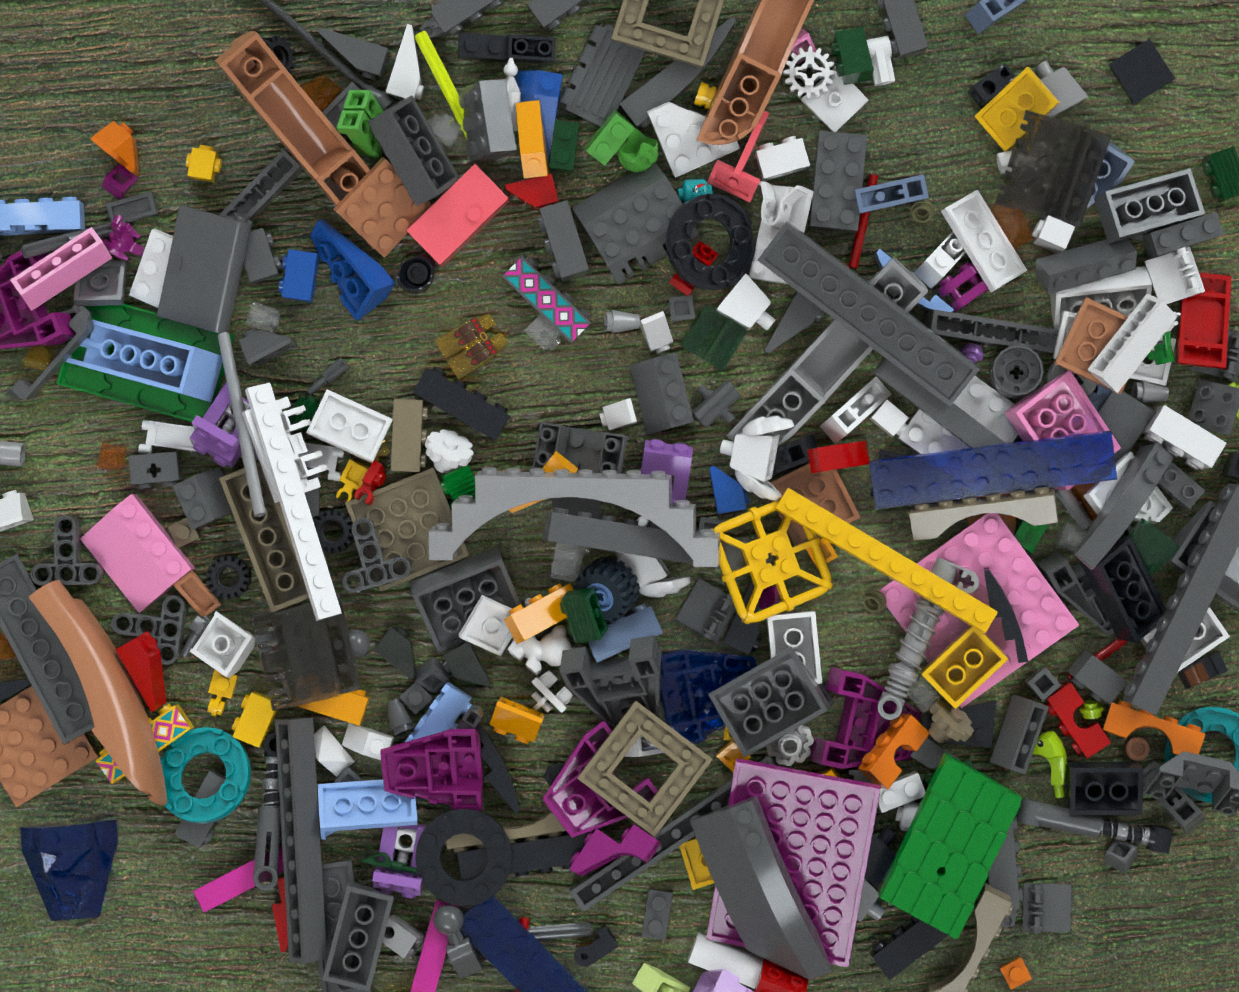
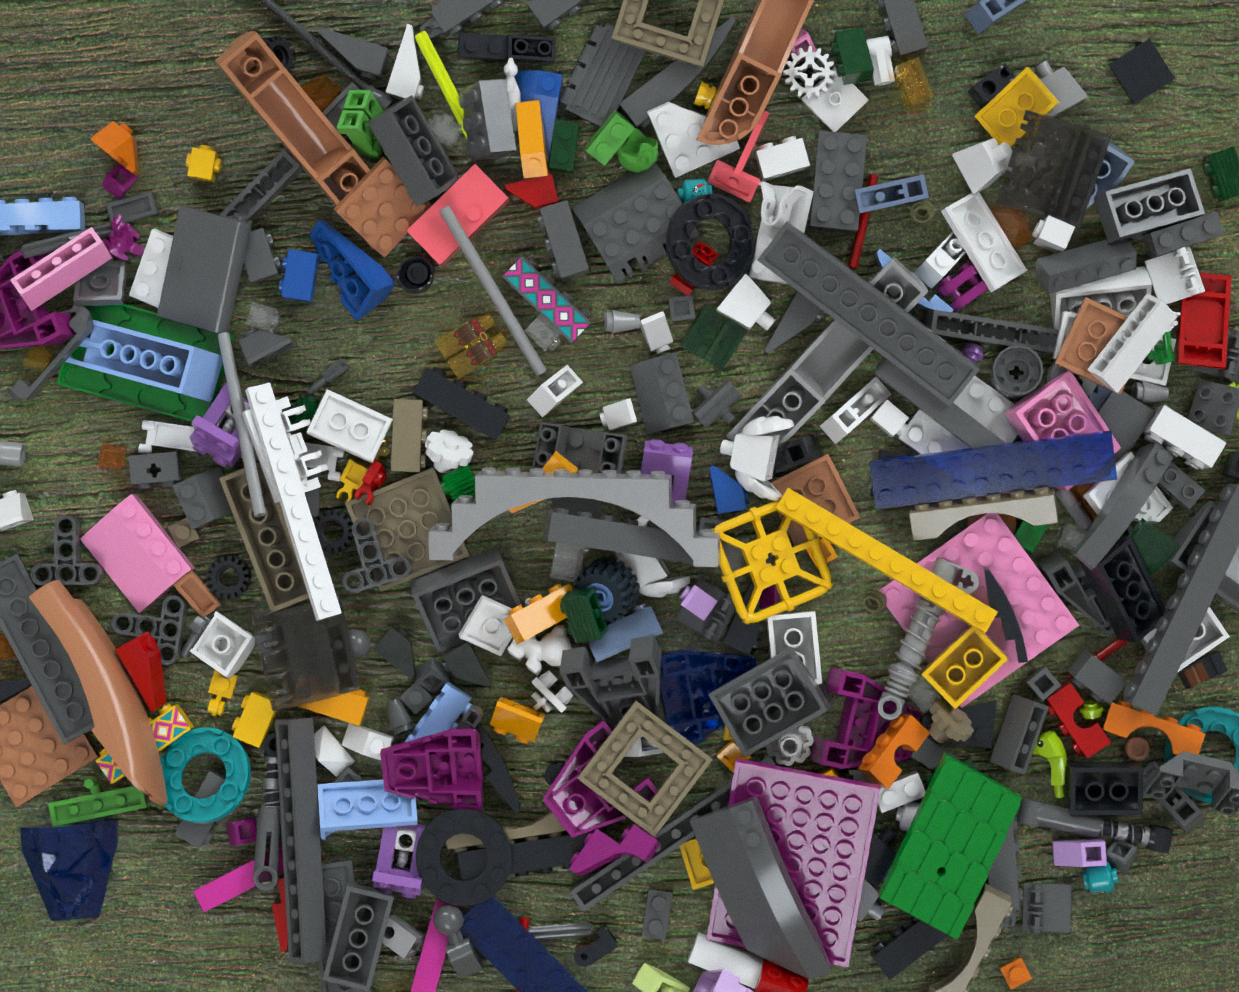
(96, 804): none -> bright green plate
(241, 831): none -> magenta slope
(393, 865): dark green hand -> none
(492, 290): none -> light grey piece
(554, 390): none -> white slope
(697, 601): none -> lavender slope
(838, 456): red slope -> none
(915, 86): none -> clear yellow hips
(983, 163): none -> white torso
(1079, 852): none -> lavender slope
(1100, 878): none -> teal head

